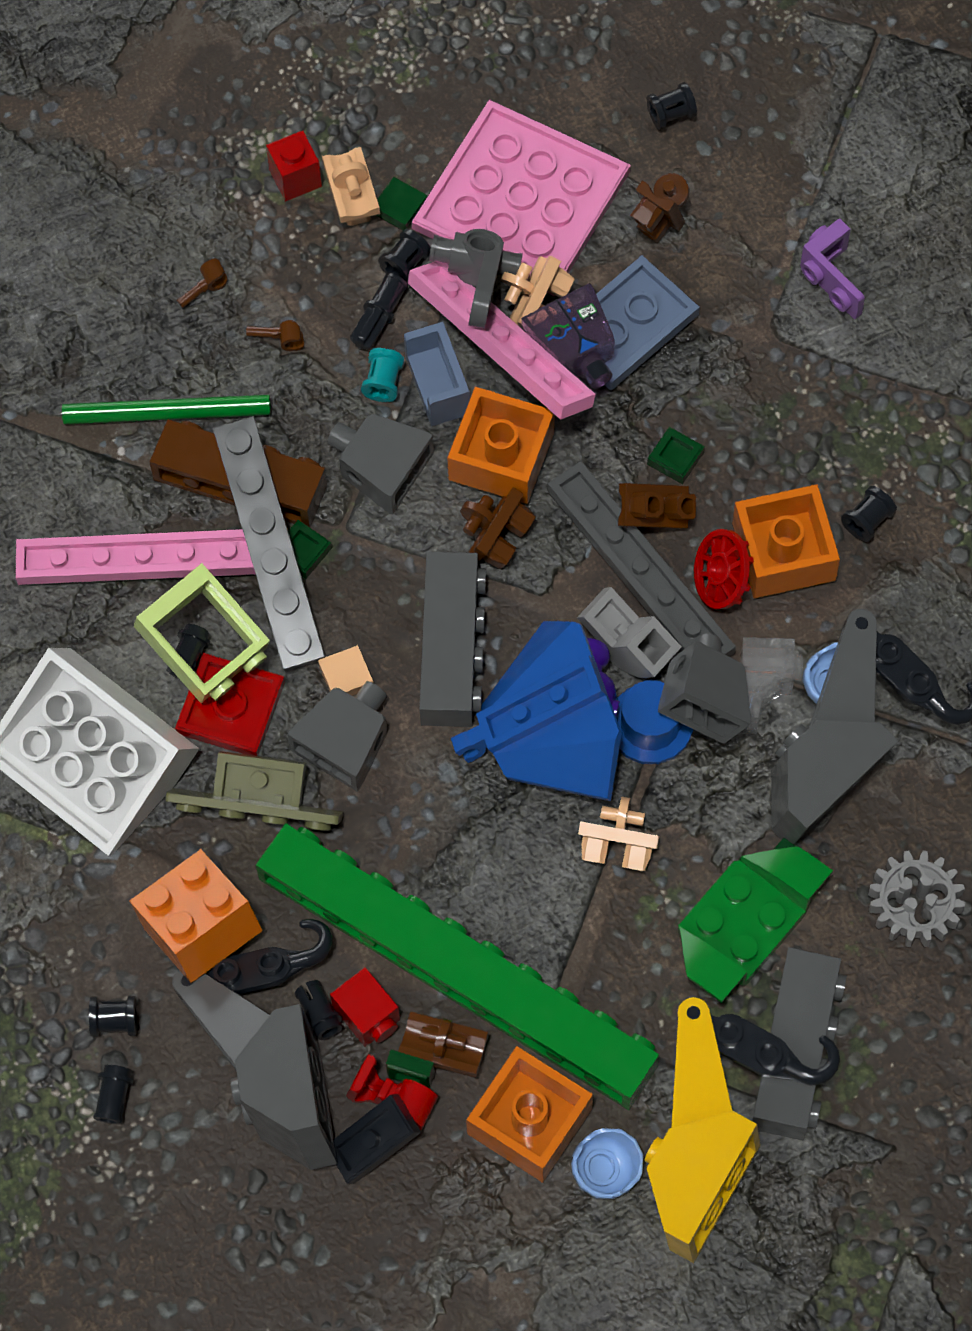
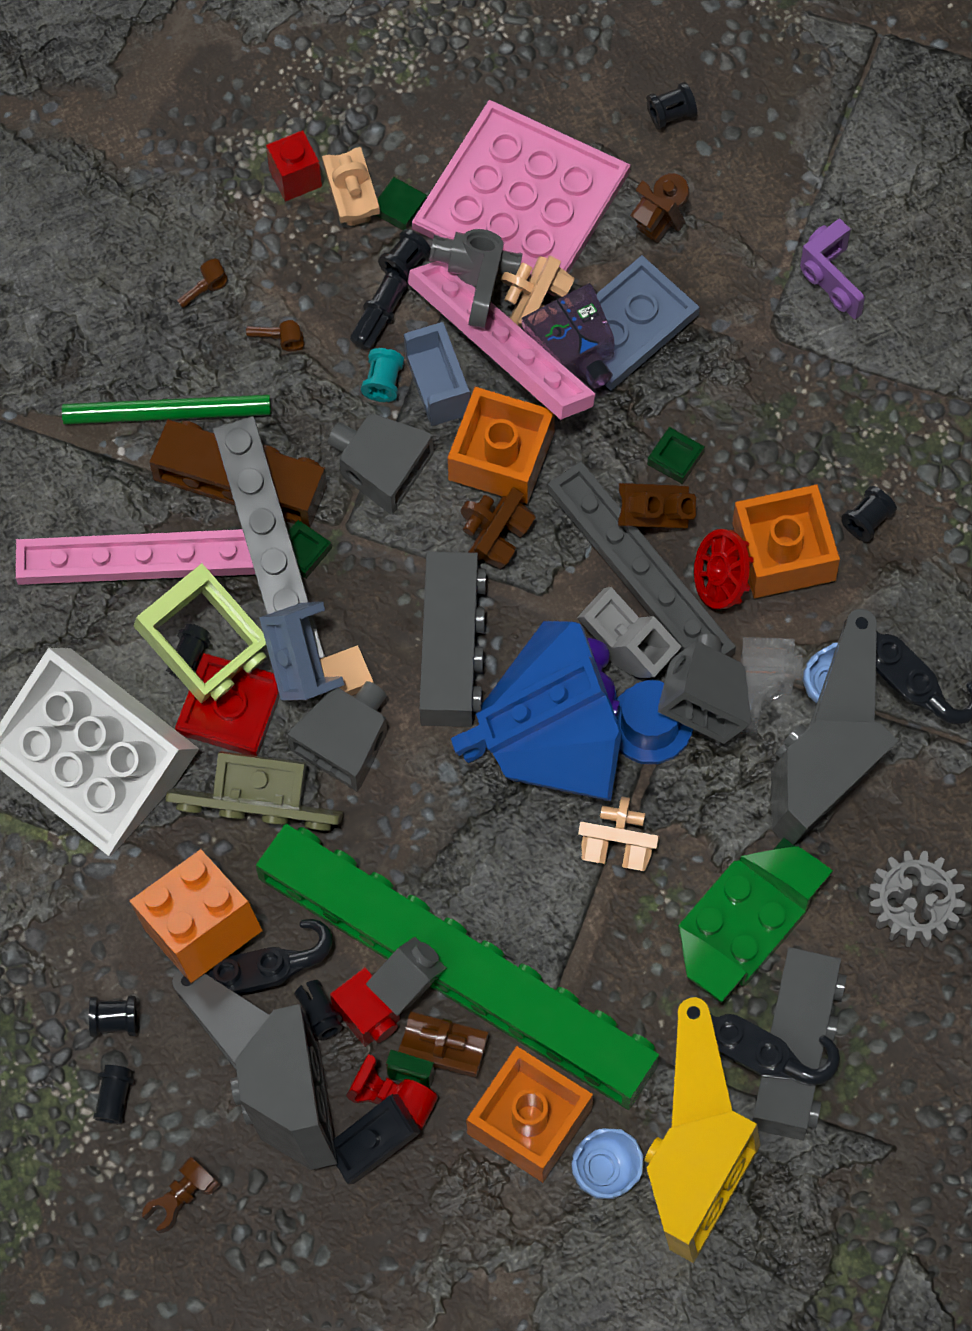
(194, 1177): none -> reddish brown piece
(295, 652): none -> sand blue panel
(406, 975): none -> dark grey brick

